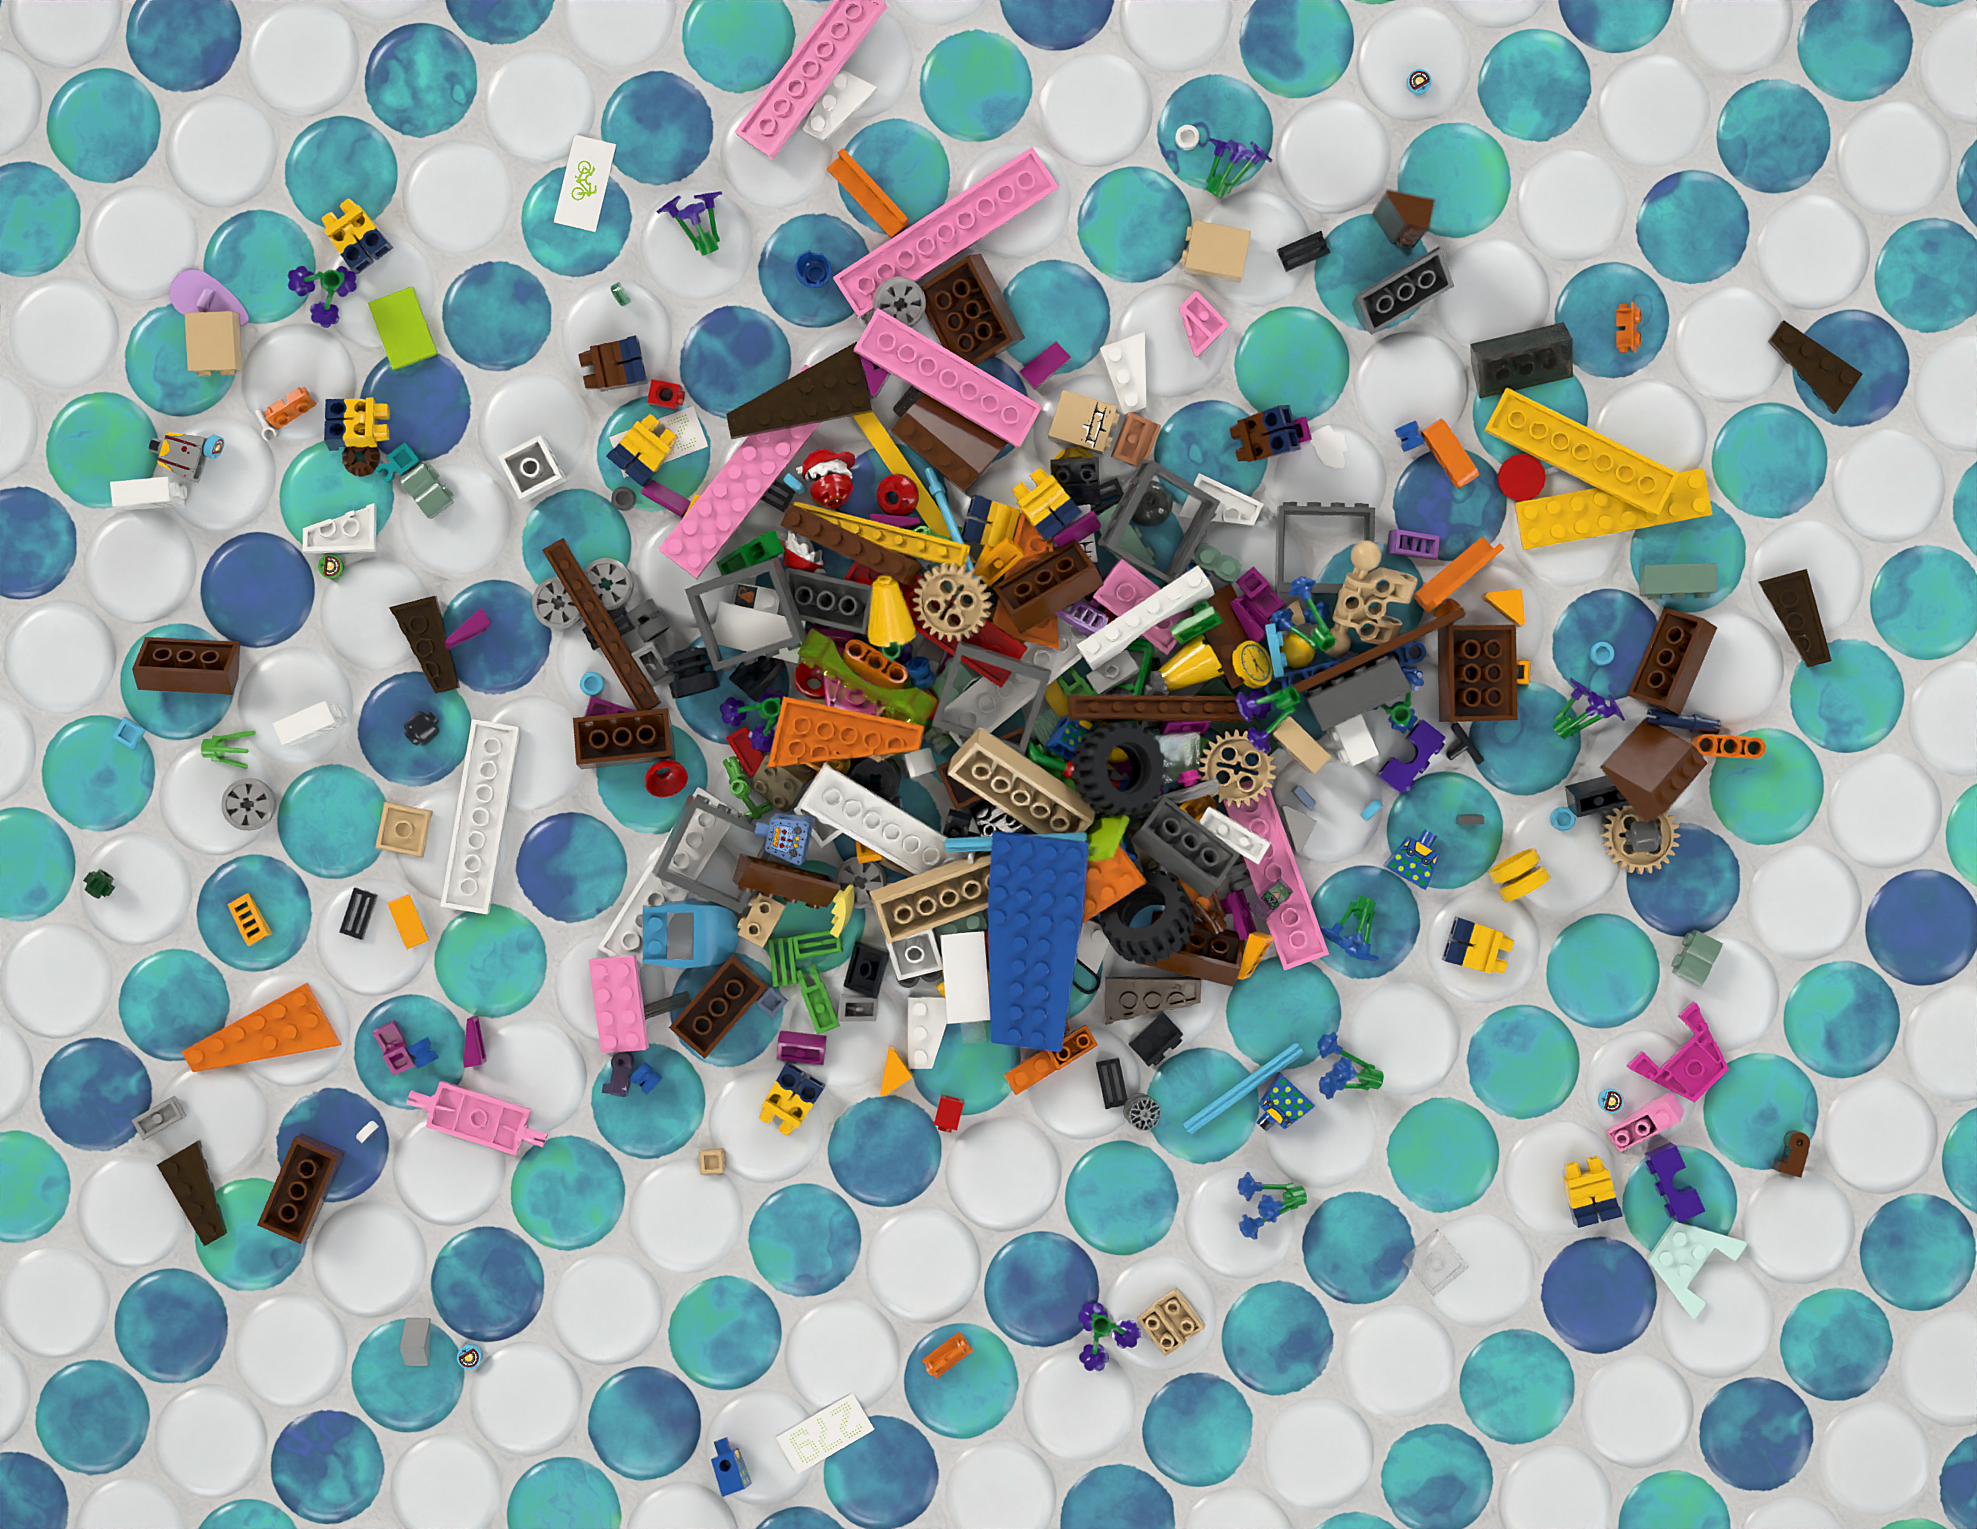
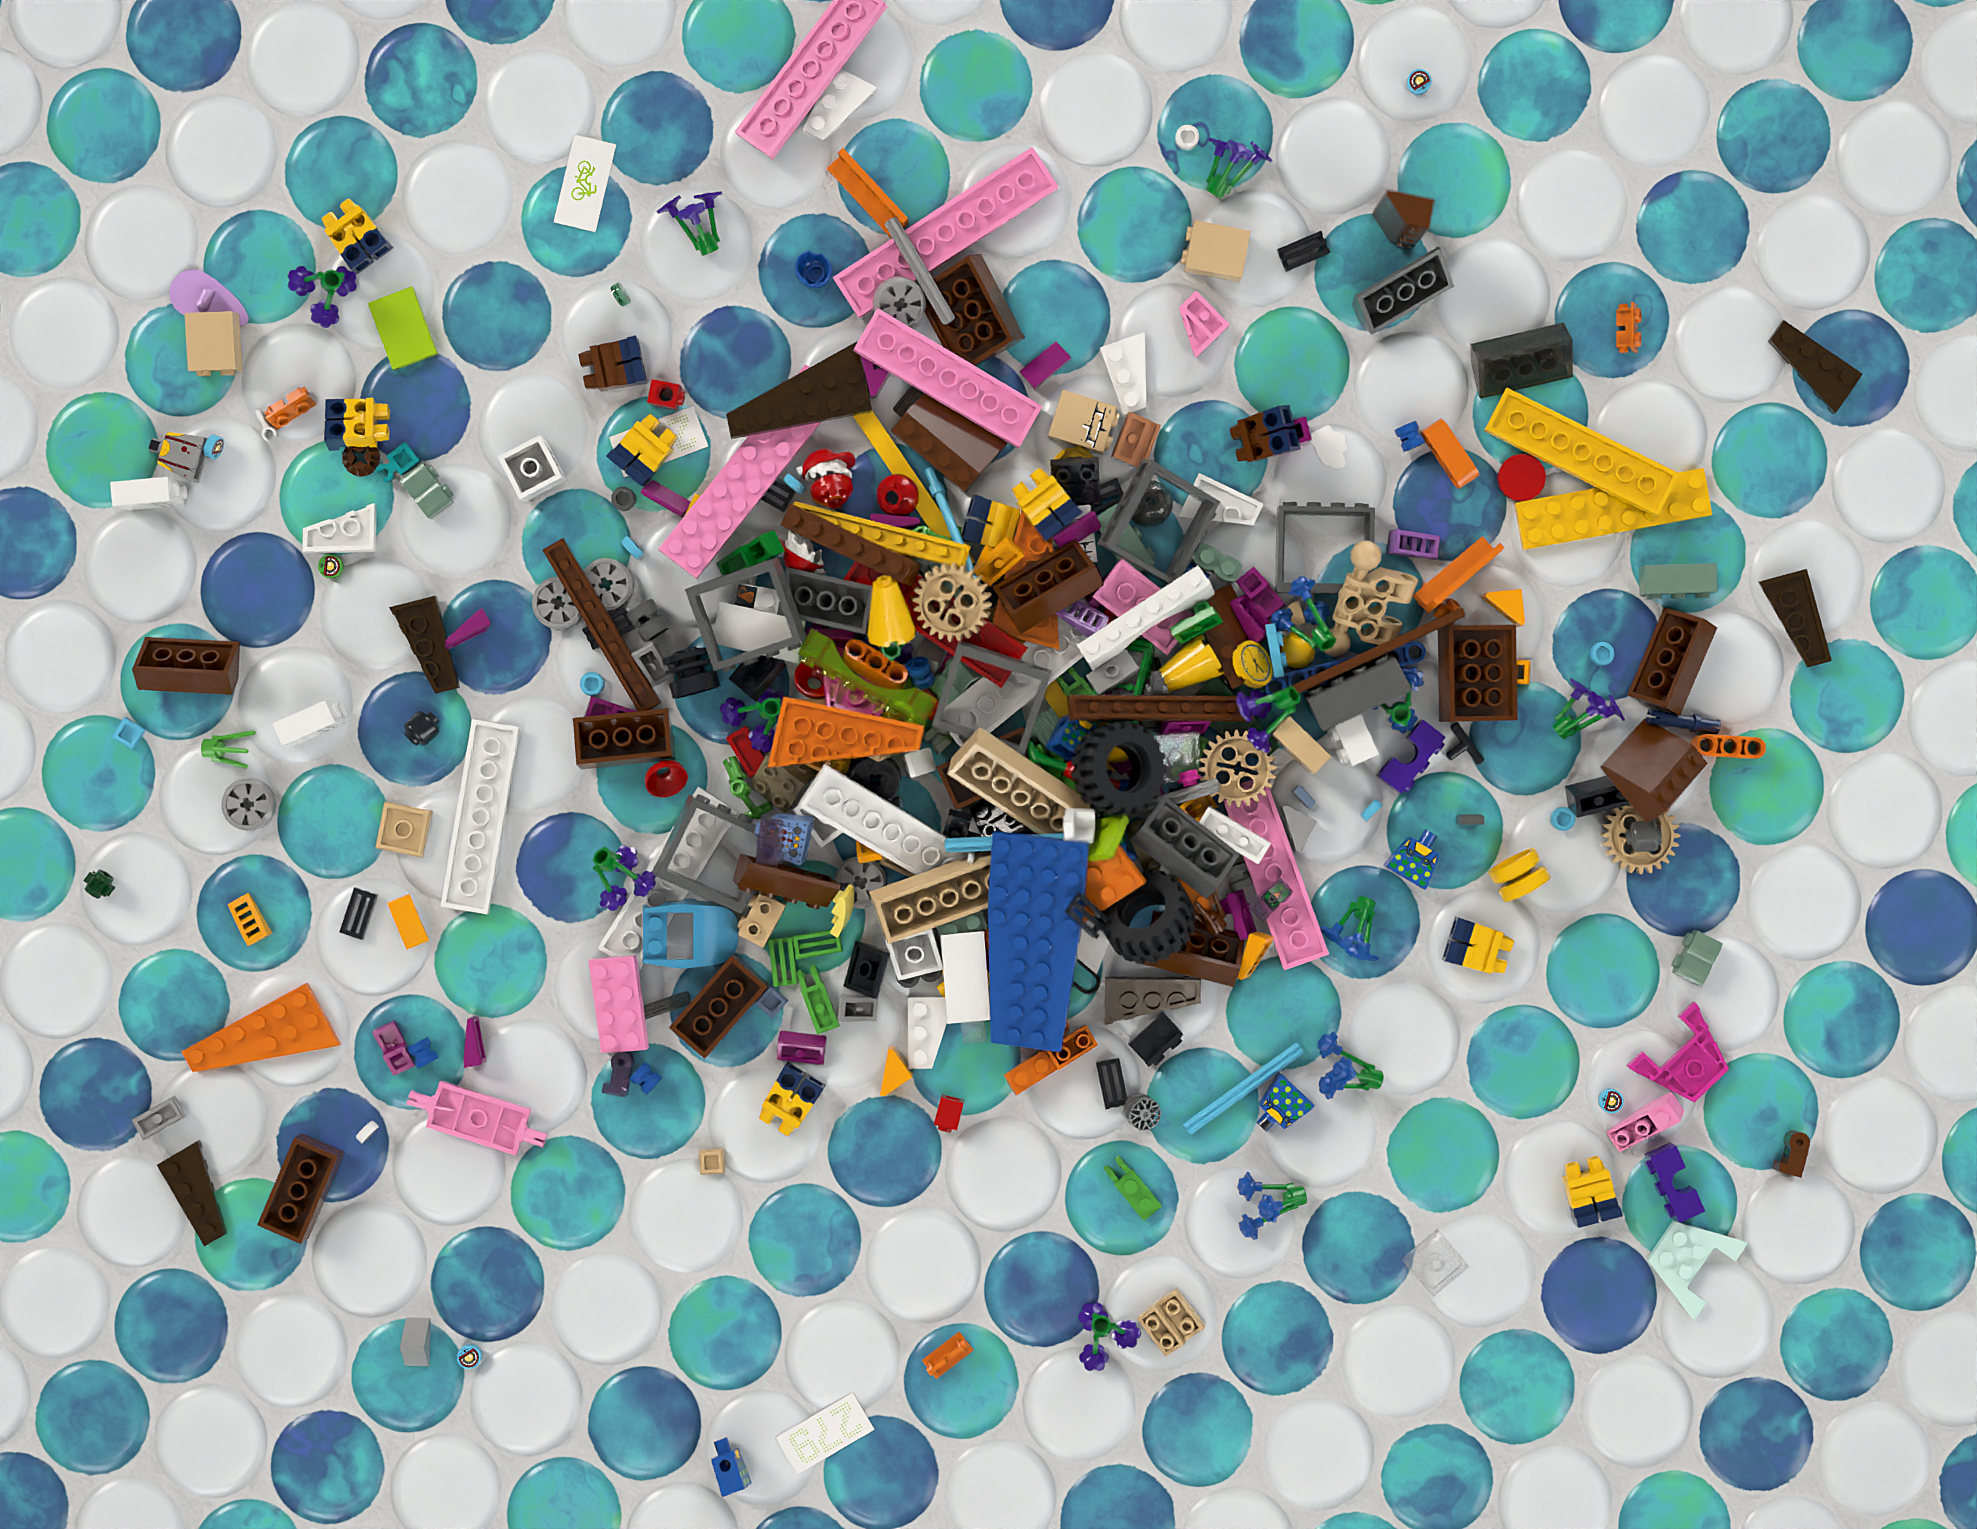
(623, 862): none -> dark purple plant
(632, 547): none -> medium azure tile
(770, 841): none -> clear purple leg
(919, 270): none -> light grey axle
(1079, 825): none -> white panel
(1098, 924): none -> black tile
(1134, 1190): none -> bright green hinge

